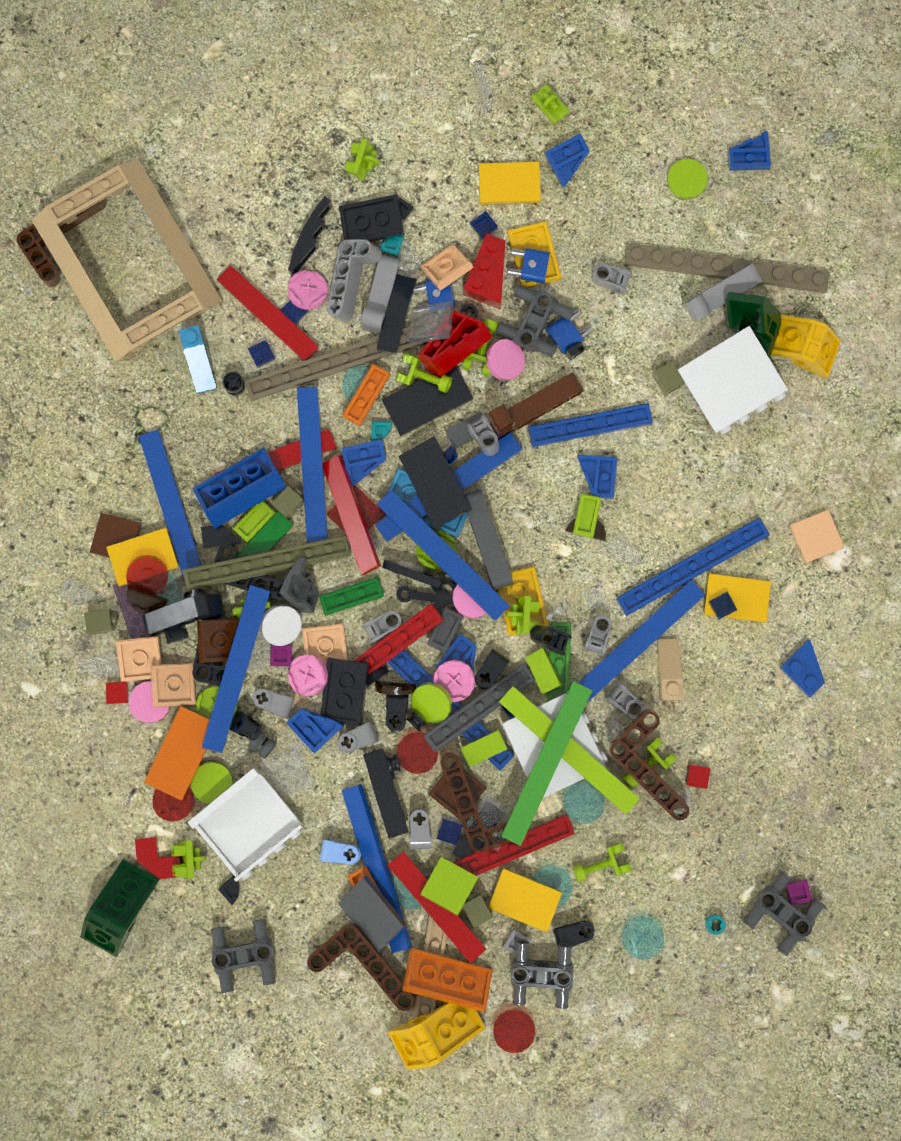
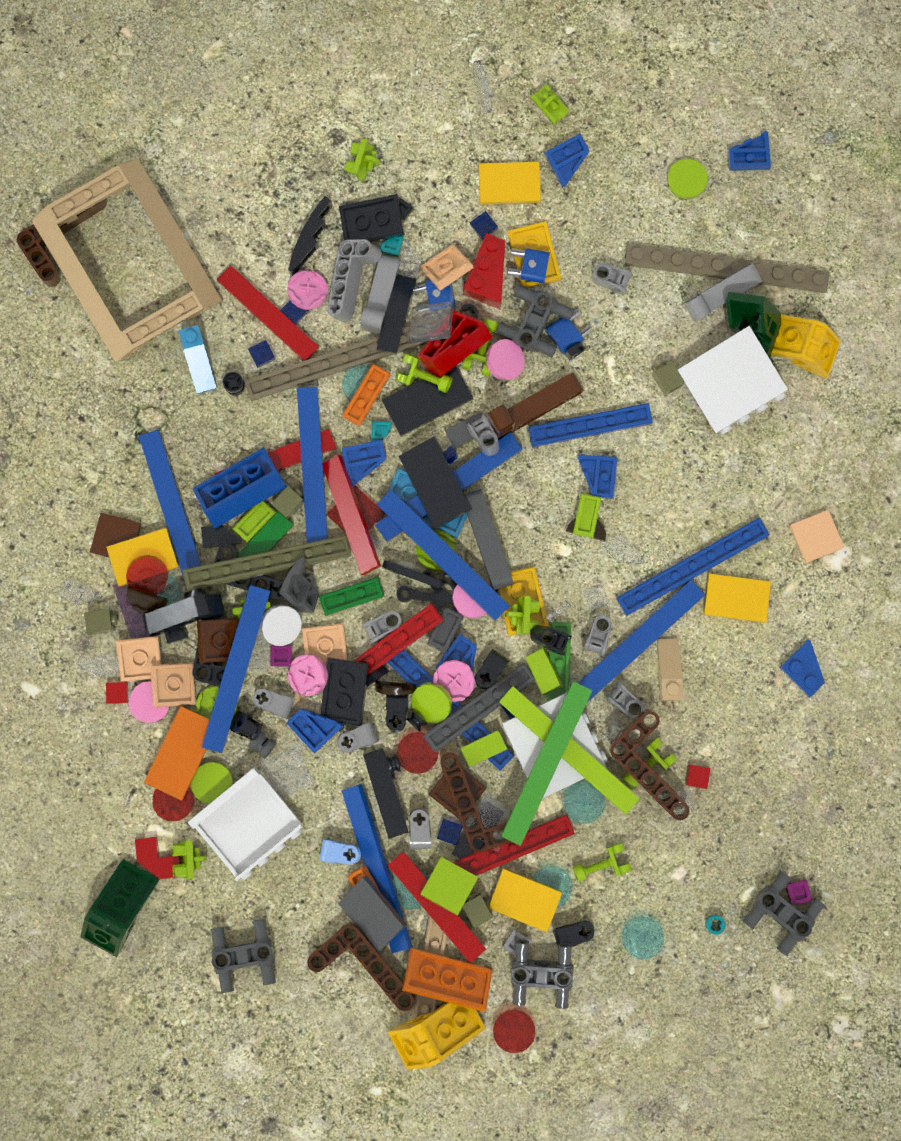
(230, 890): black tile -> none
(722, 605): clear blue tile -> none

